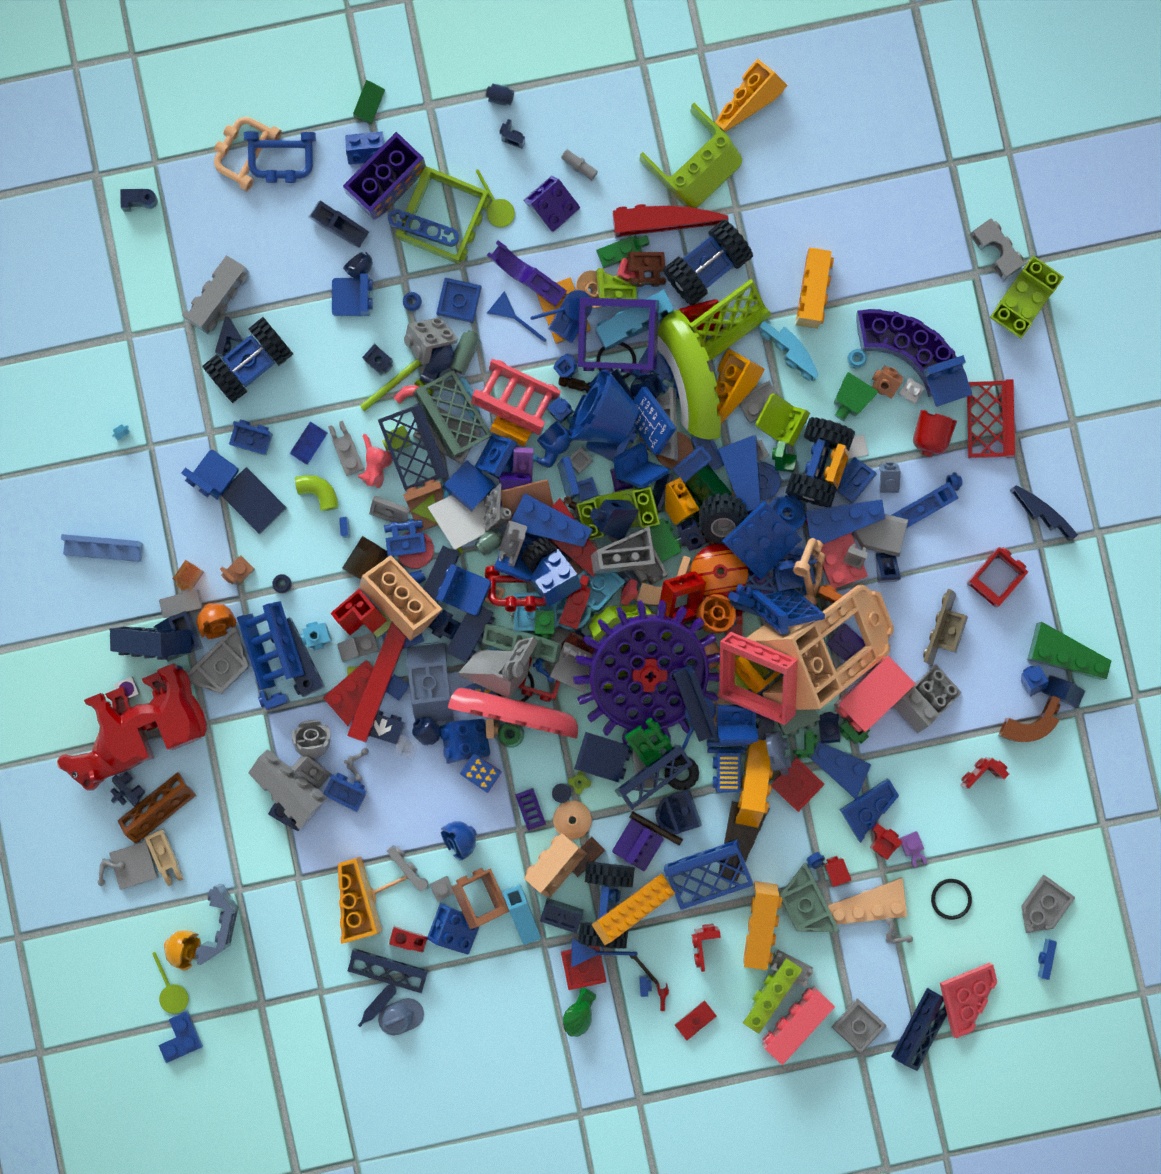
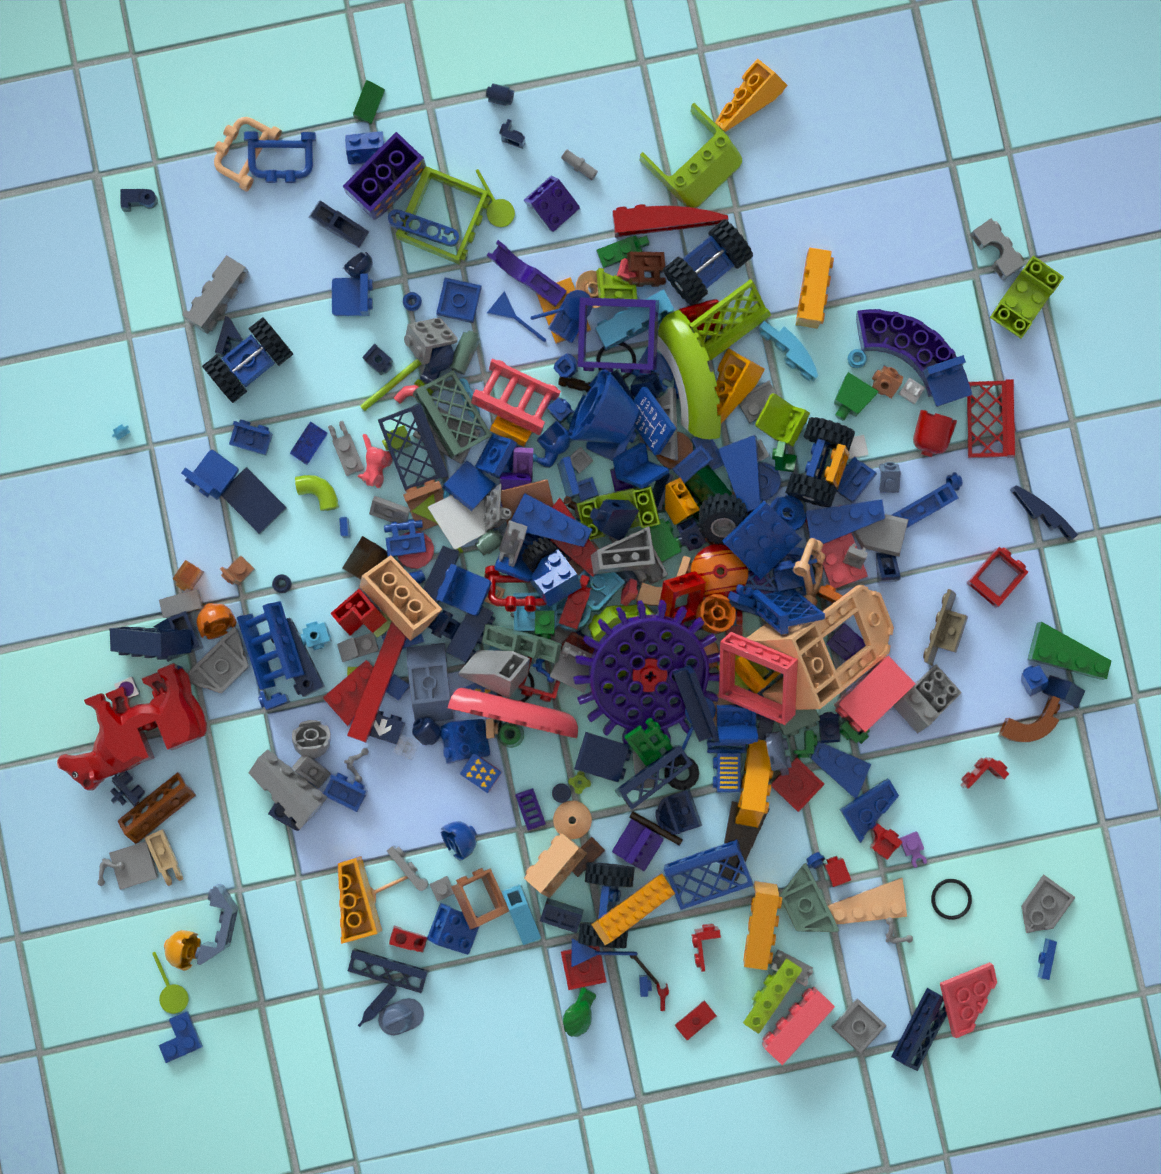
(102, 547): medium blue fence -> none
(518, 658): light grey hinge -> none

